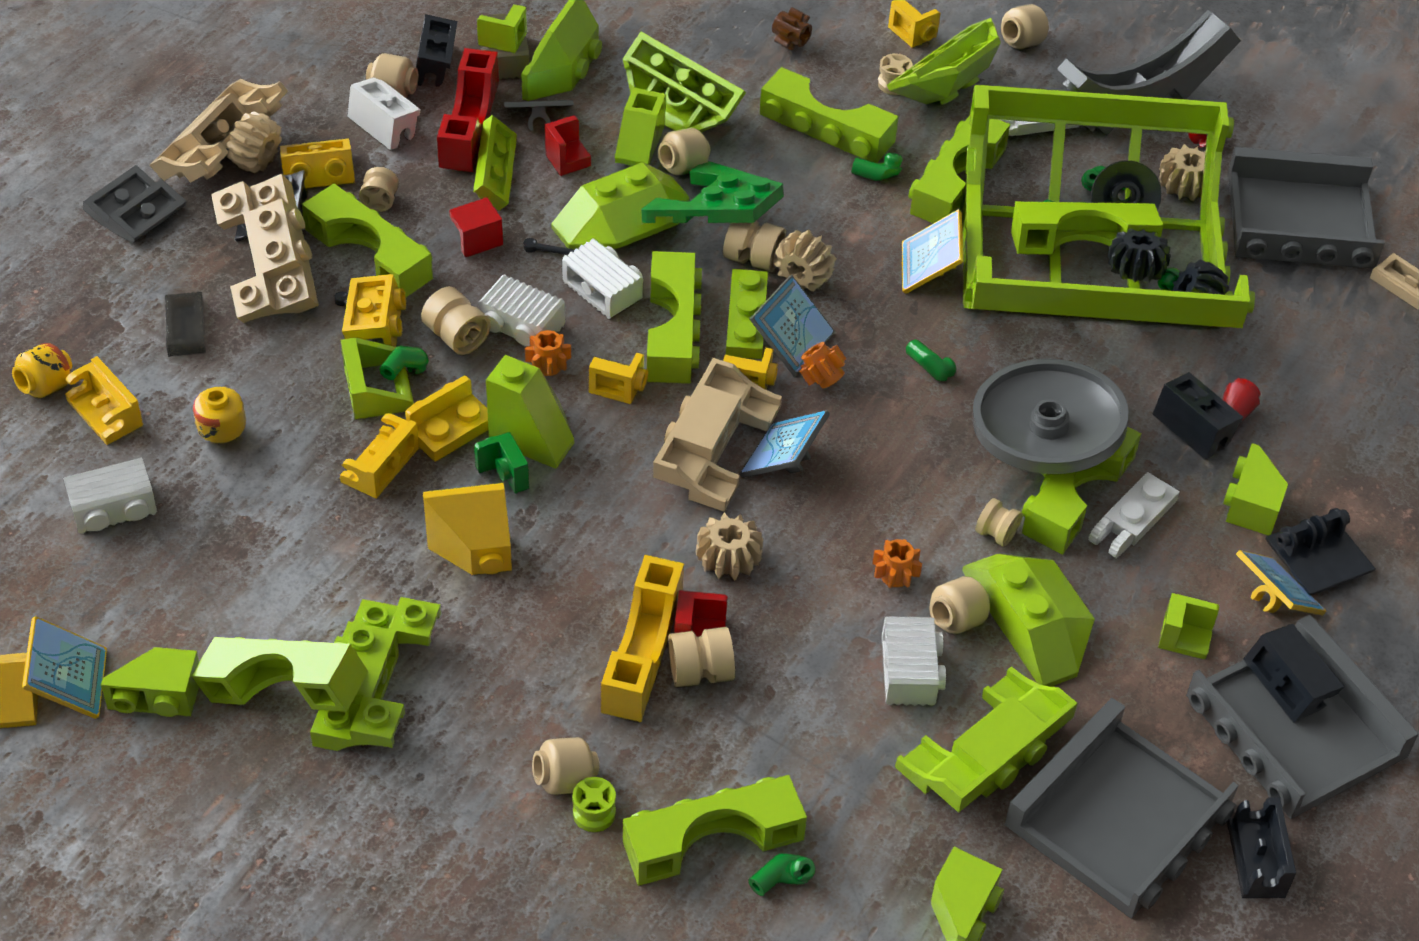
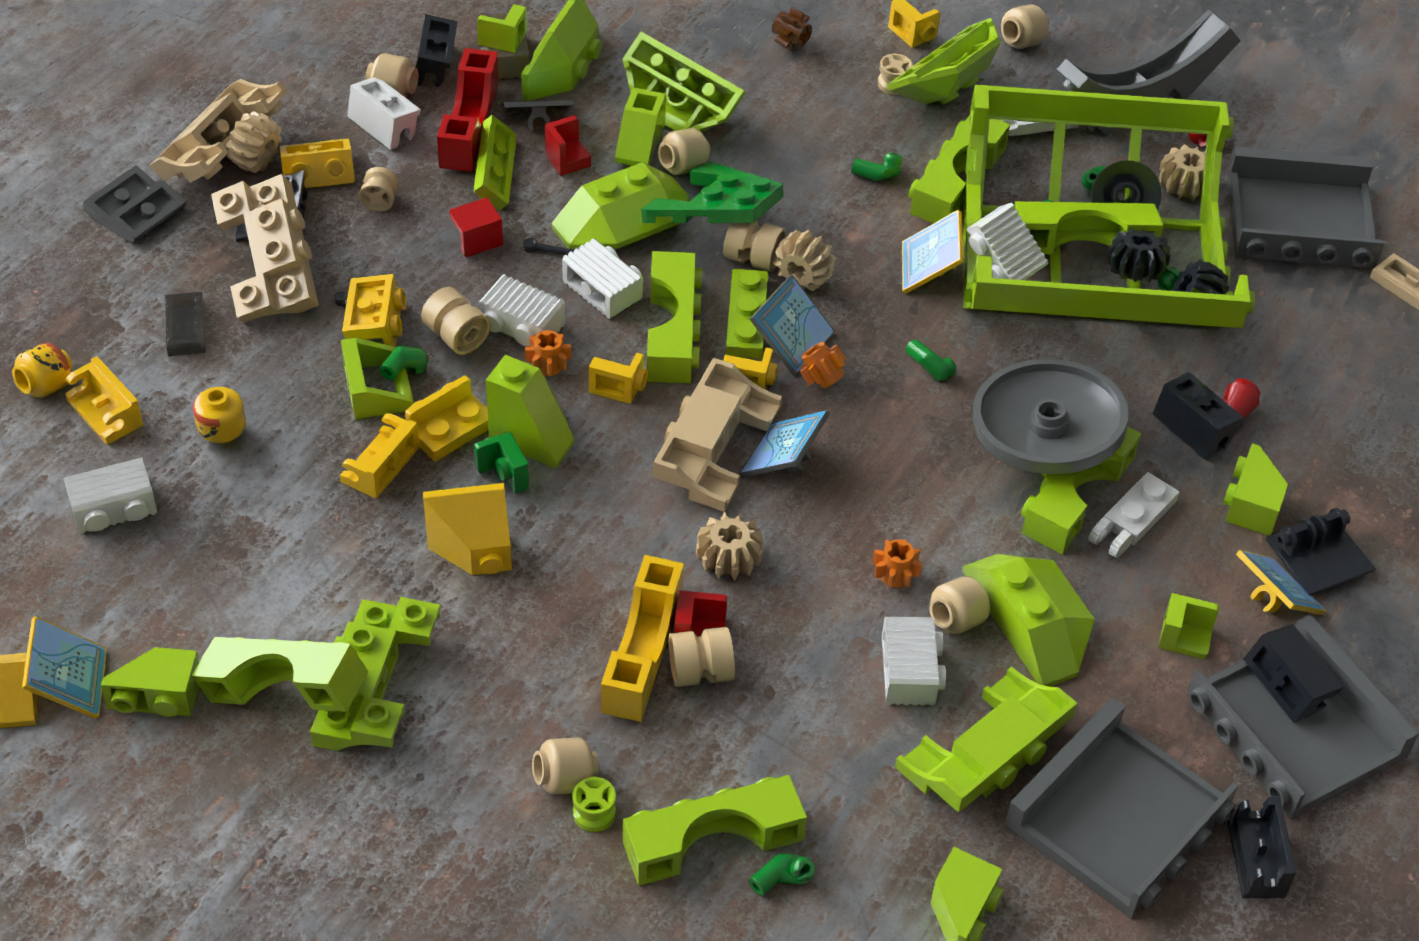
(340, 218): lime arch -> none
(859, 131): lime arch -> none
(998, 522): tan wheel -> none
(1008, 243): none -> white brick

